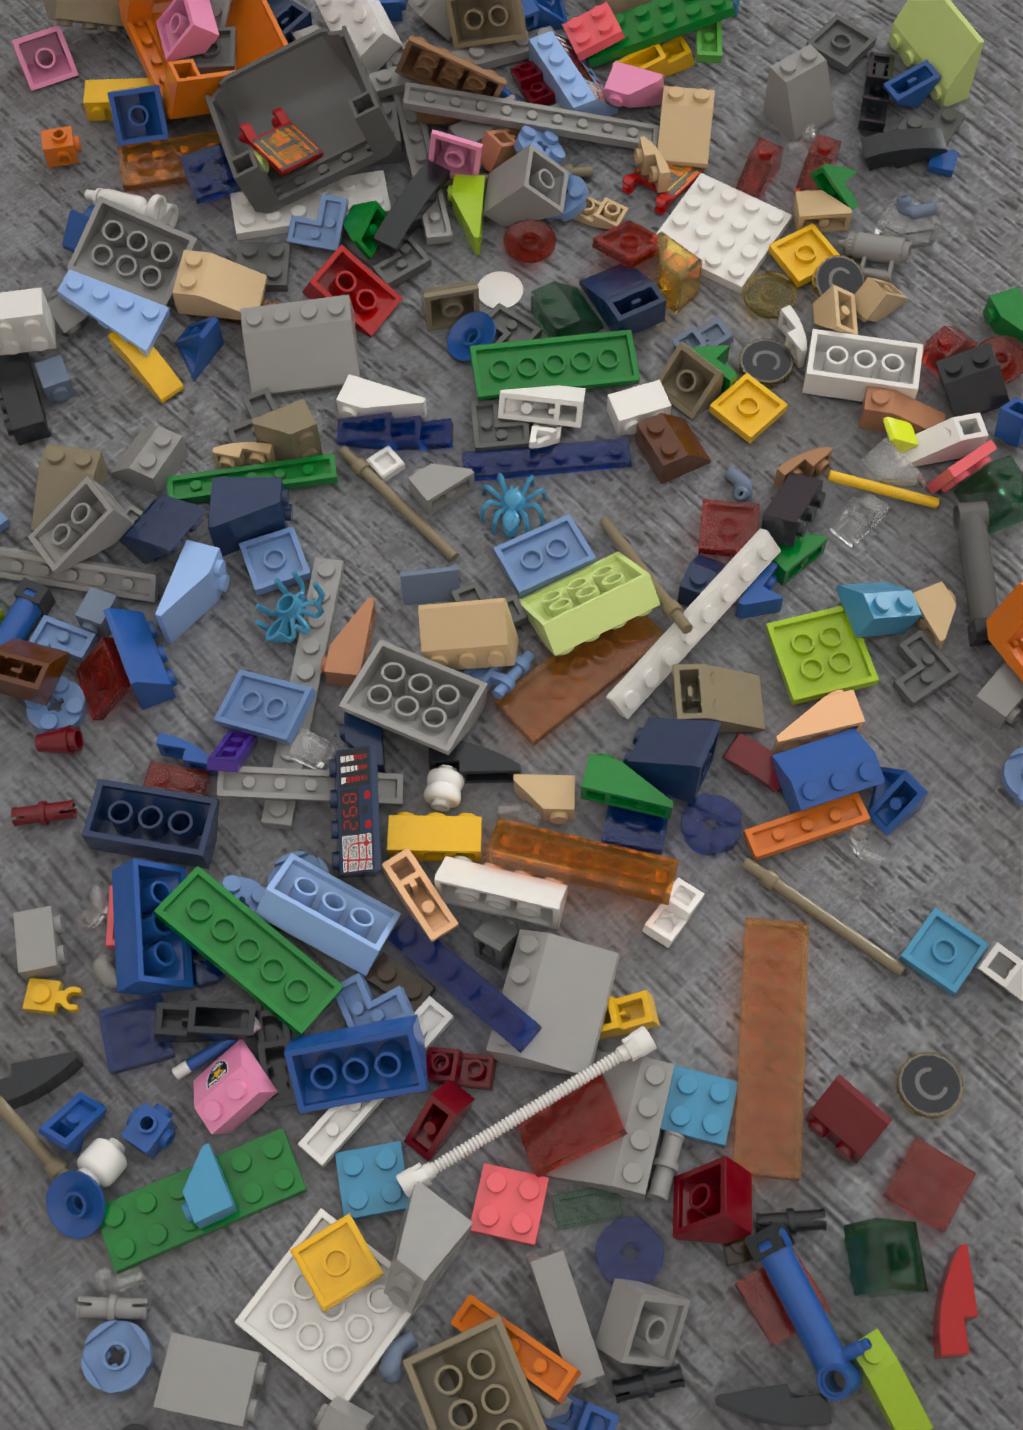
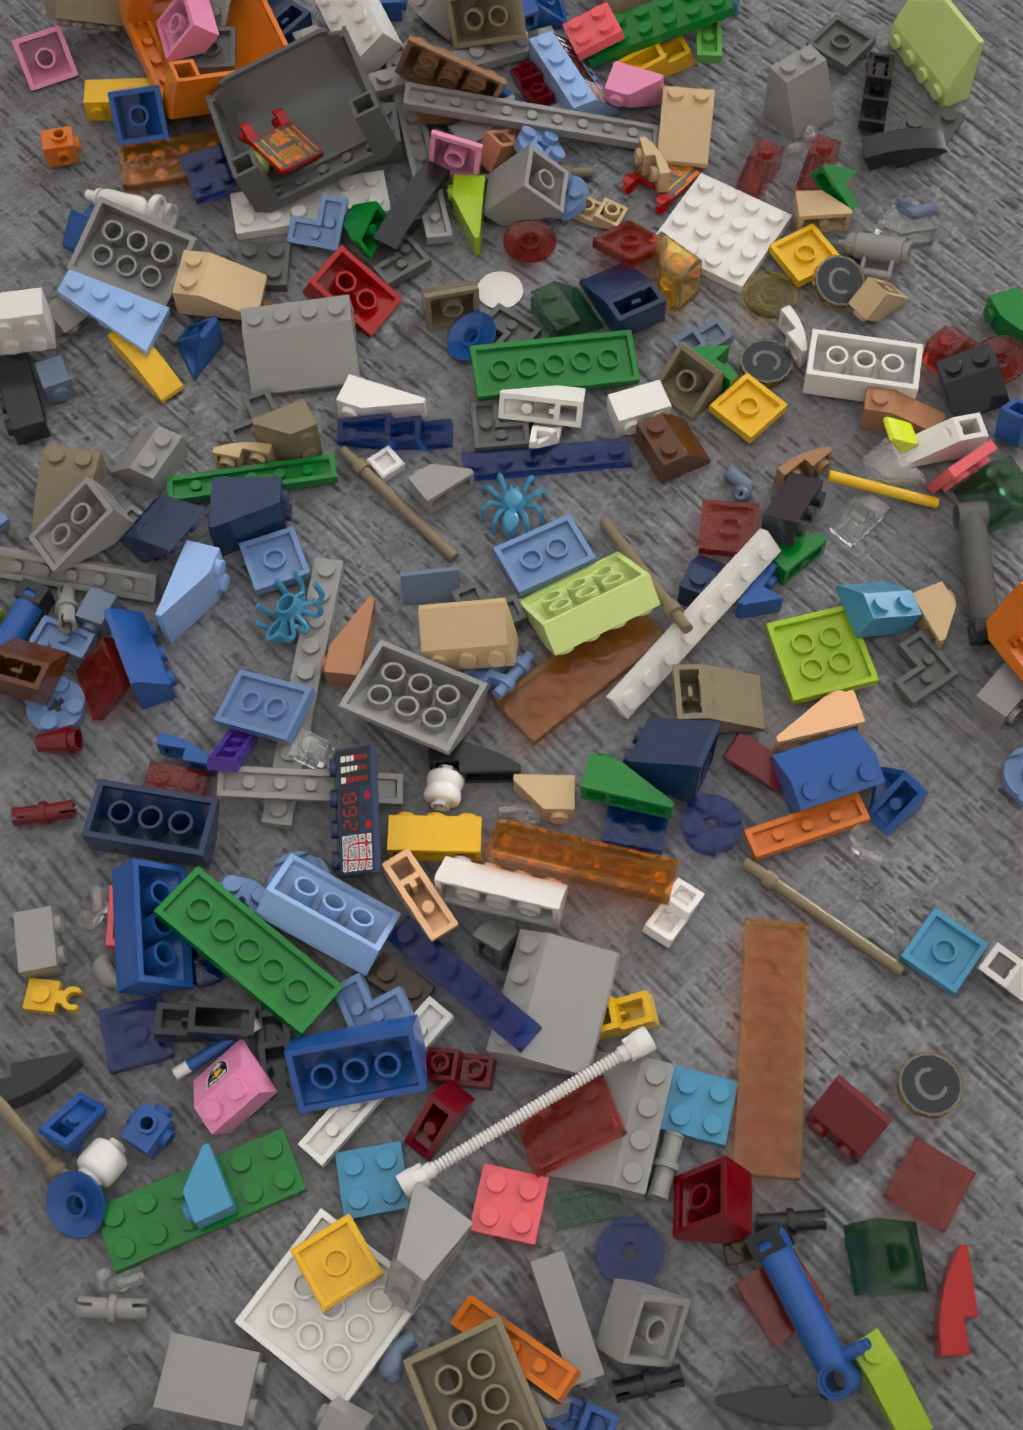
(66, 608): none -> light grey pin
(97, 1352): medium blue plate -> none
(359, 733): dark blue slope -> none
(836, 311): tan slope -> none
(913, 85): blue slope -> none
(943, 164): blue tile -> none

